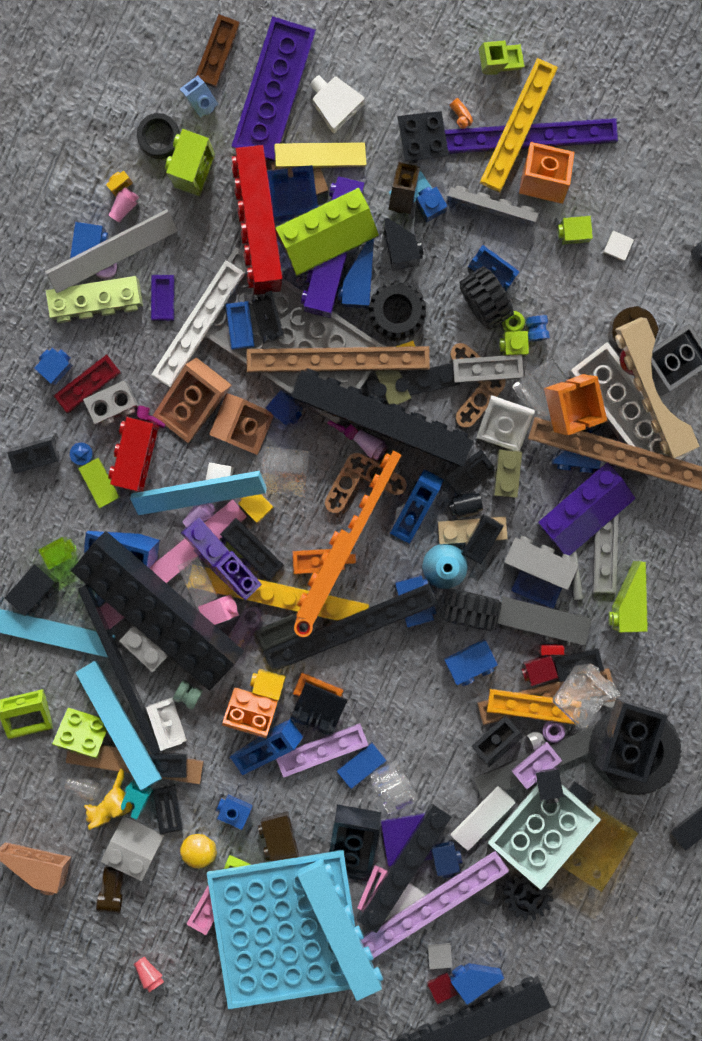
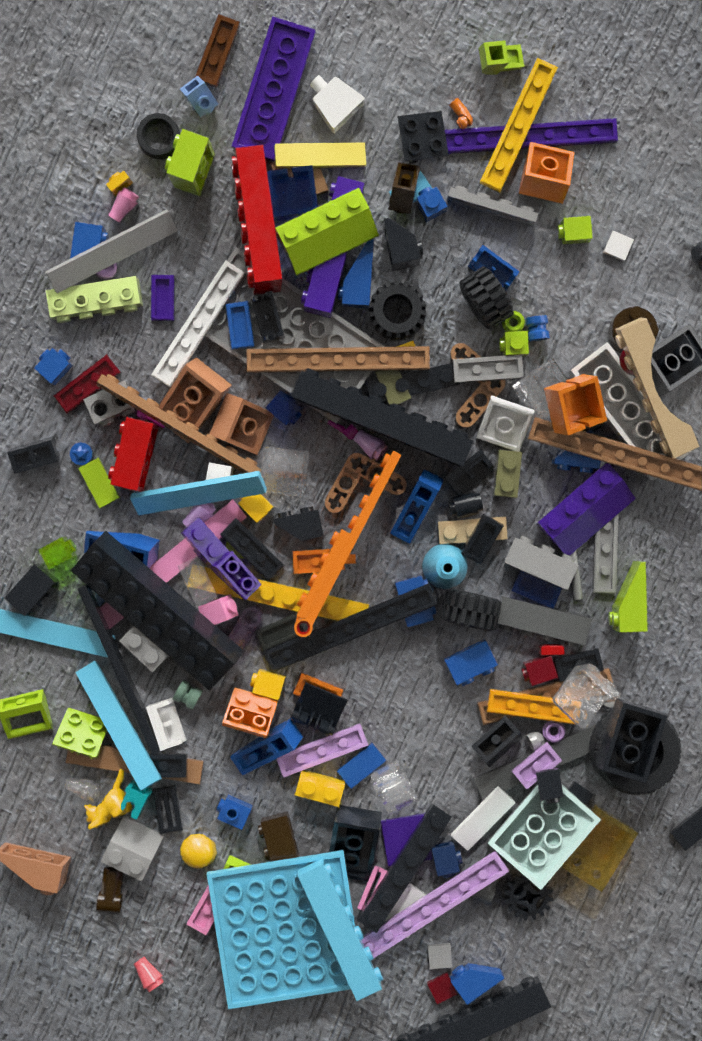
(170, 420): none -> medium nougat plate
(303, 525): none -> black slope
(320, 788): none -> yellow brick

